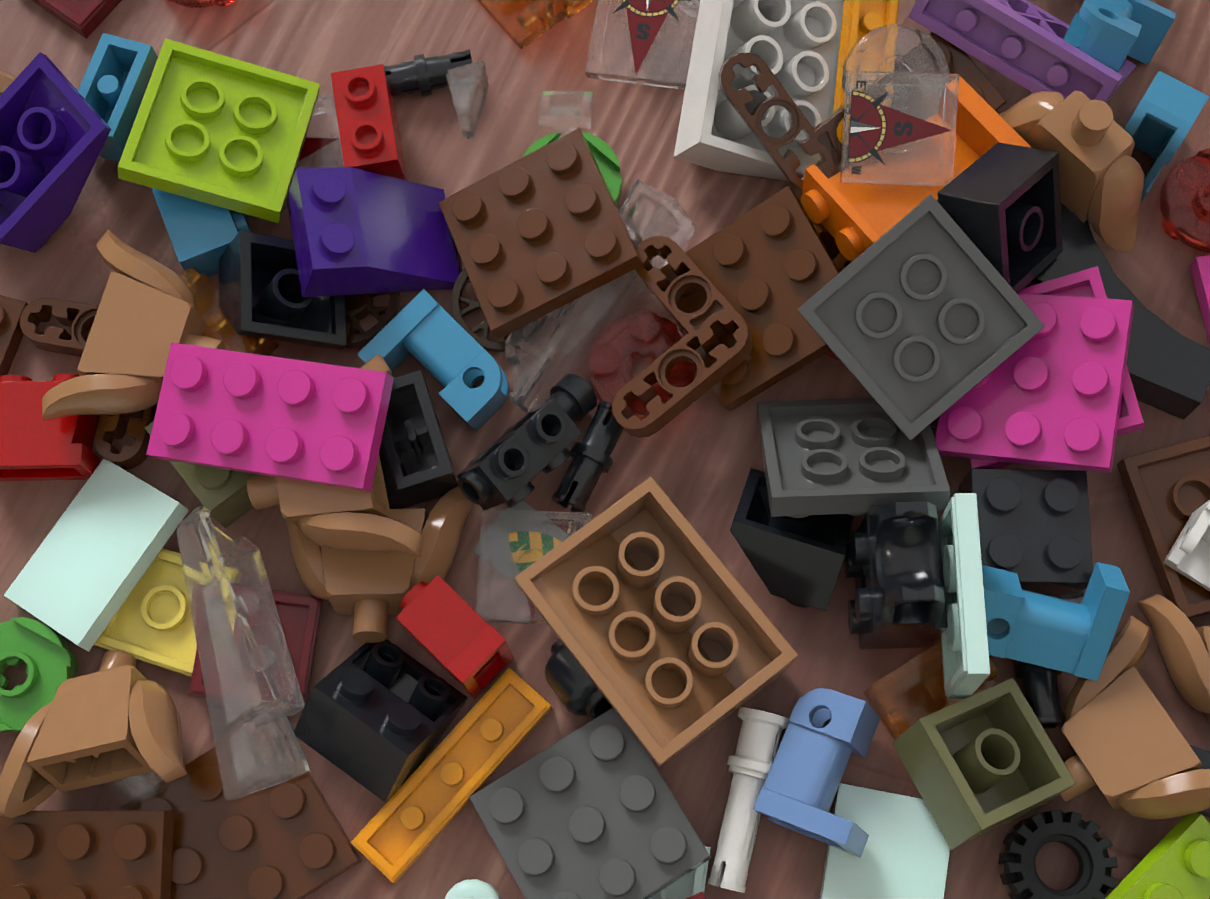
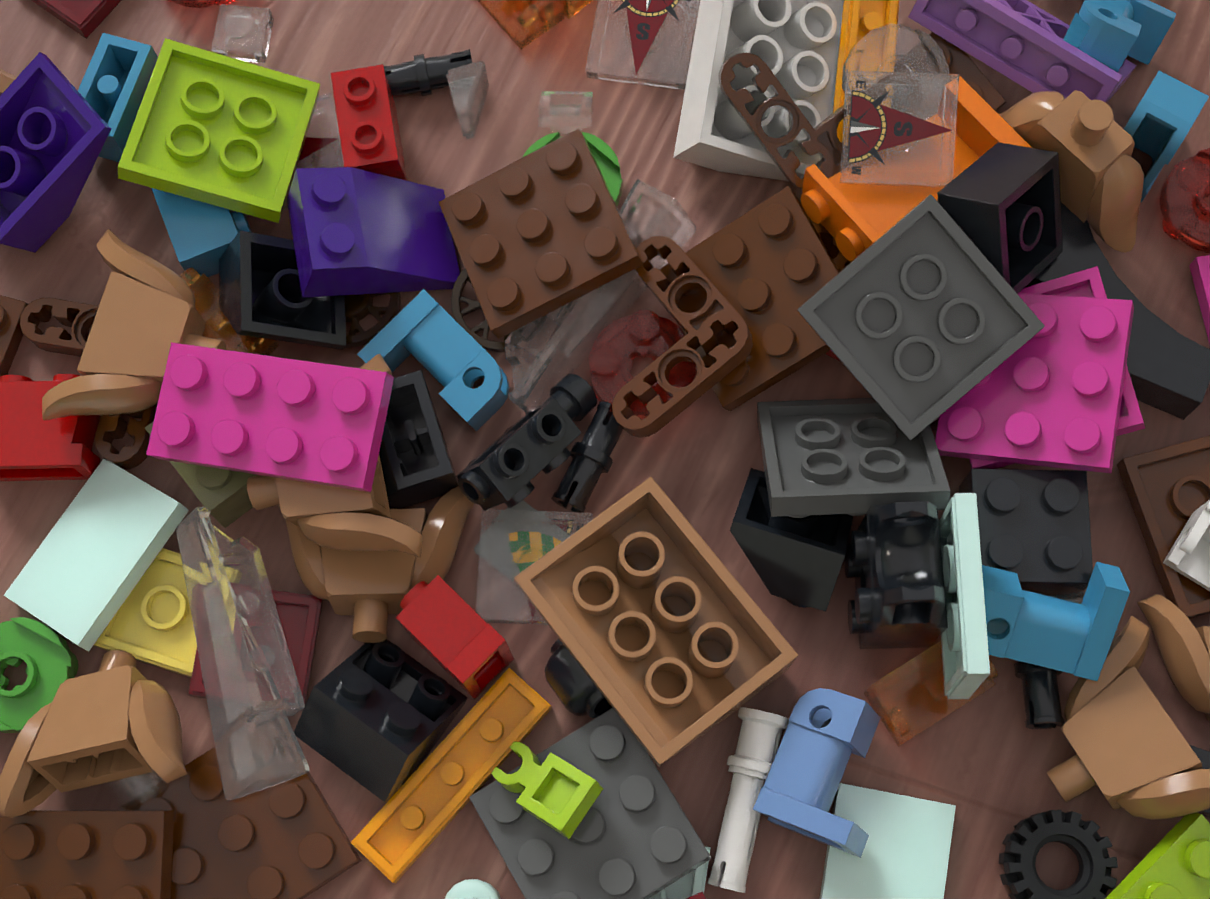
(243, 33): none -> clear plate
(550, 791): none -> lime plate
(982, 763): olive brick -> none

